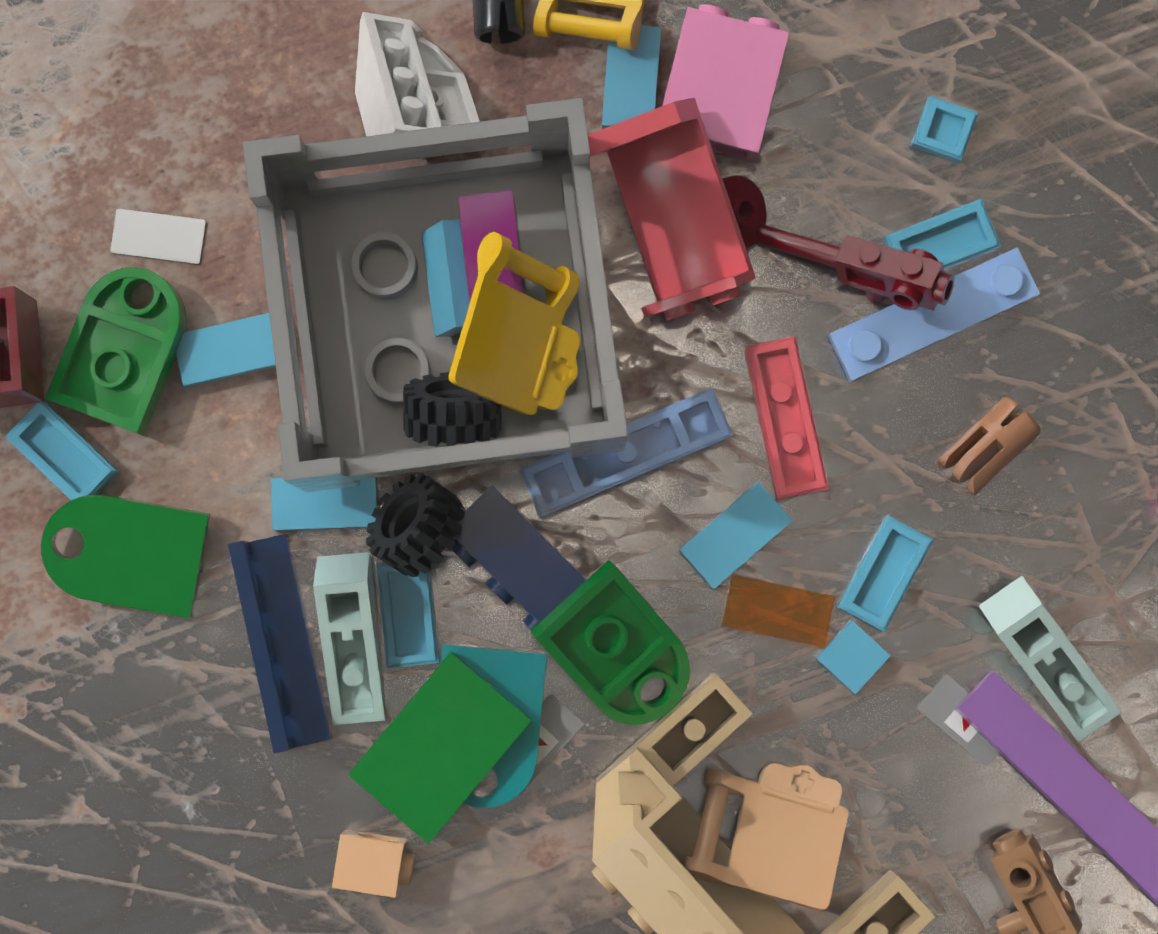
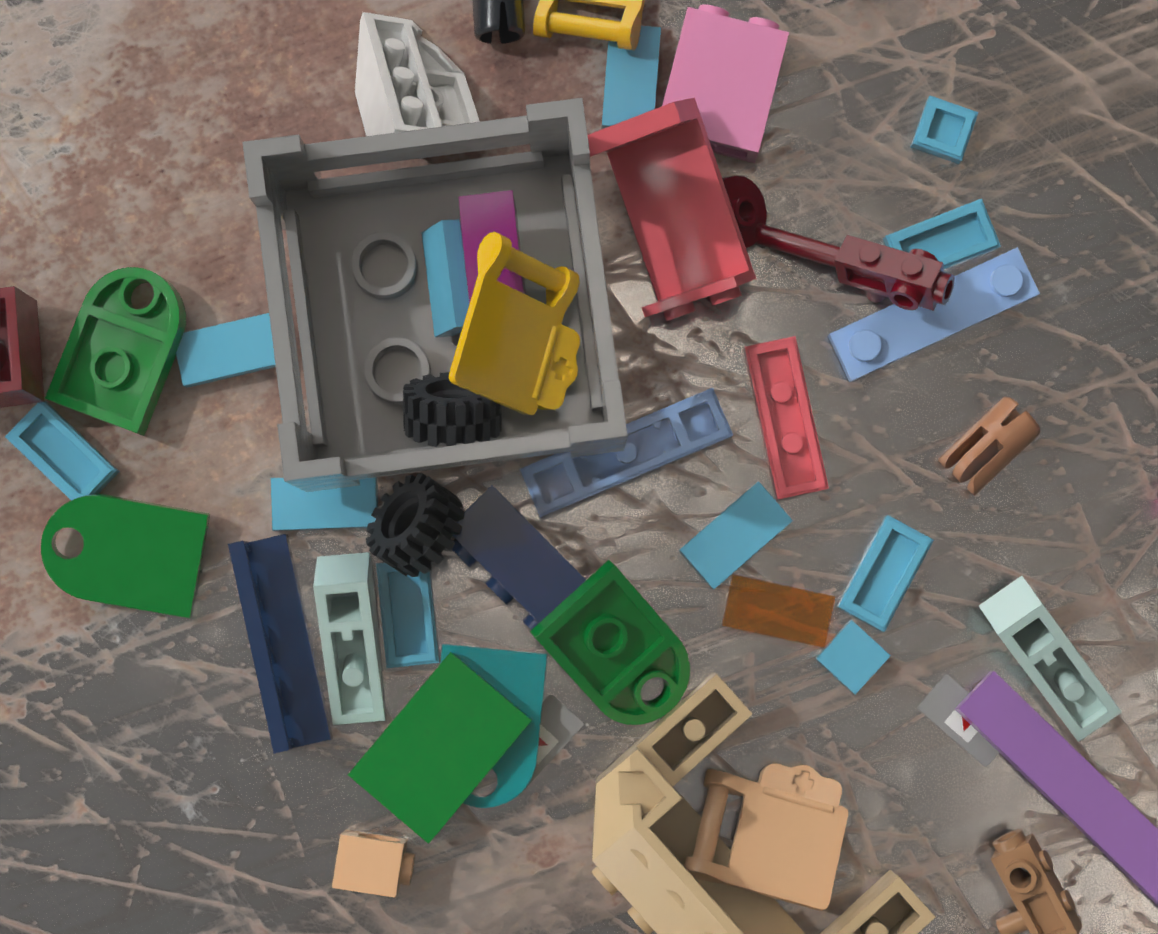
(158, 236): white sticker -> none

